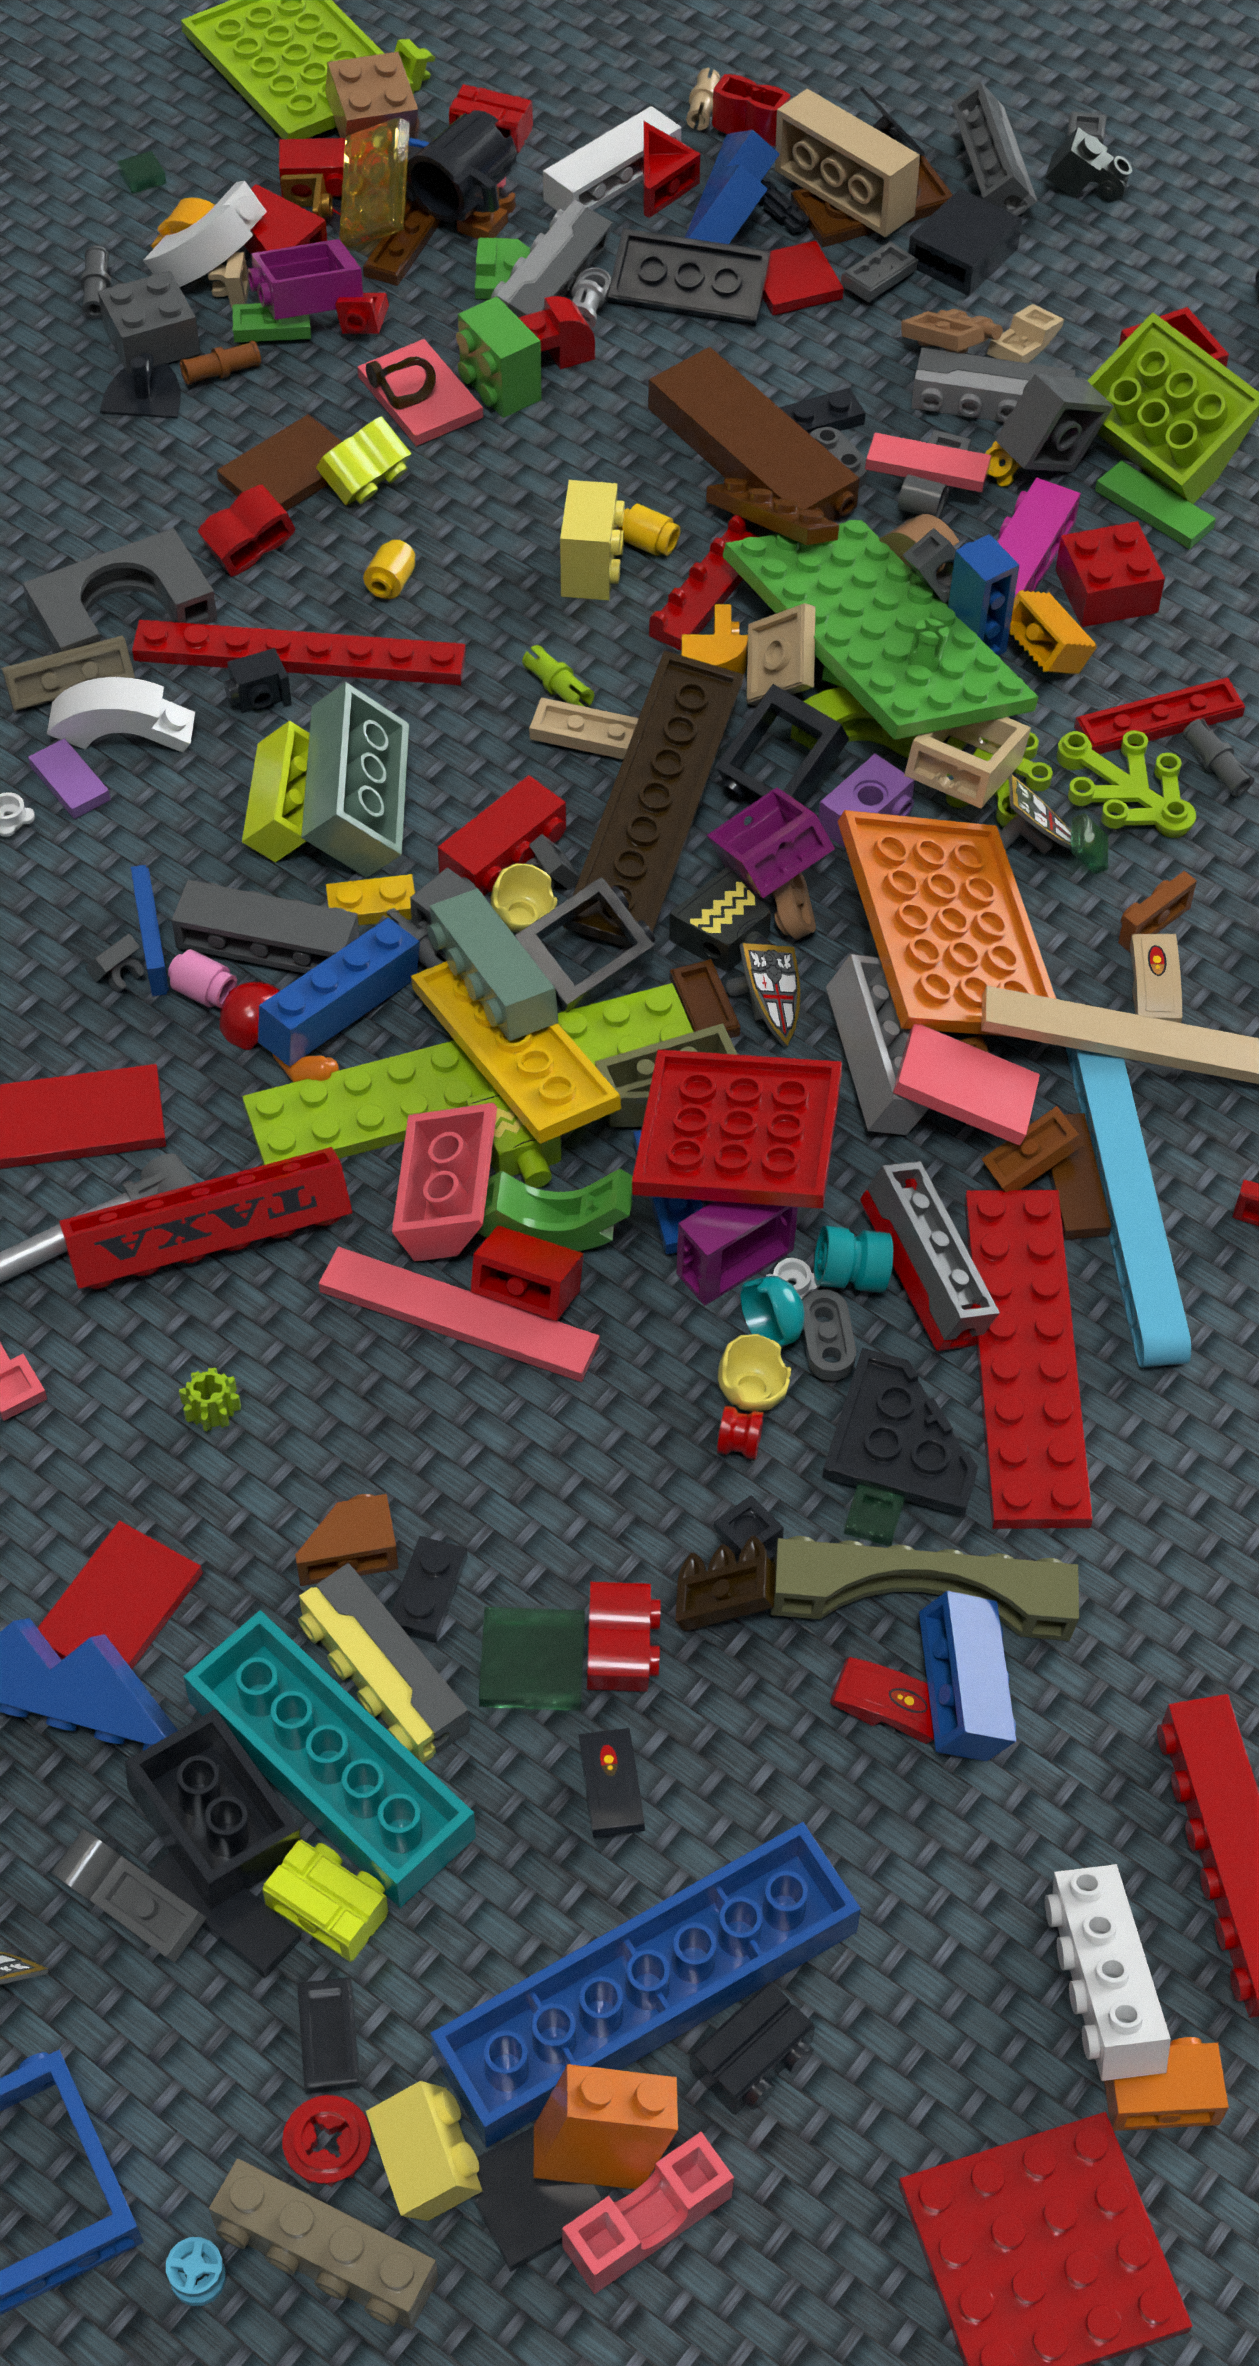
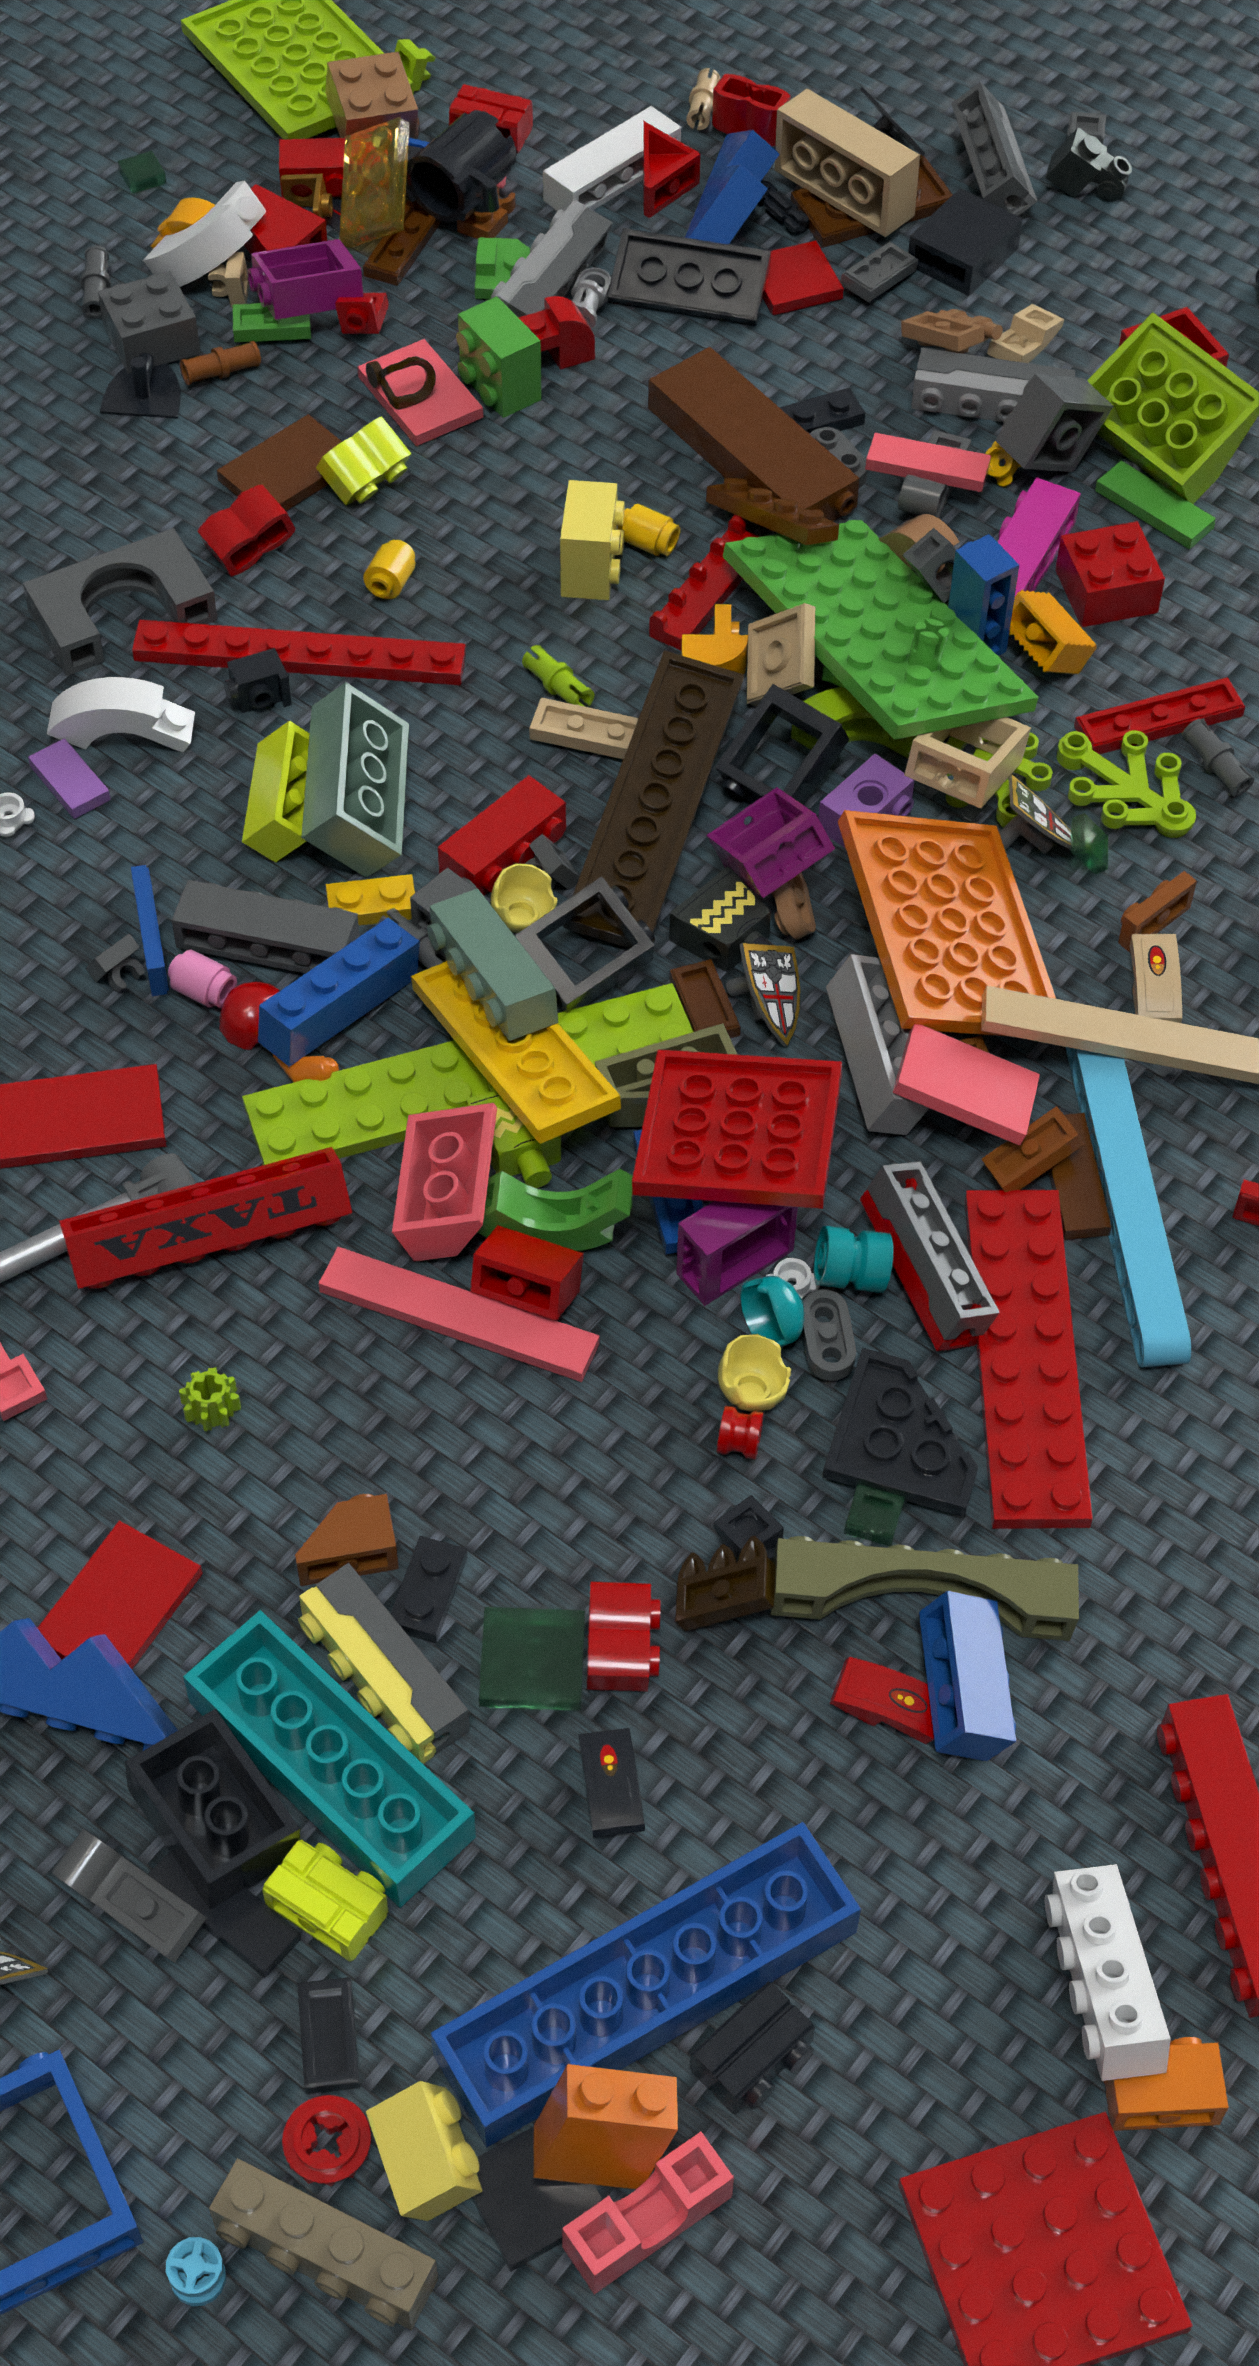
(48, 676): dark tan tile -> none

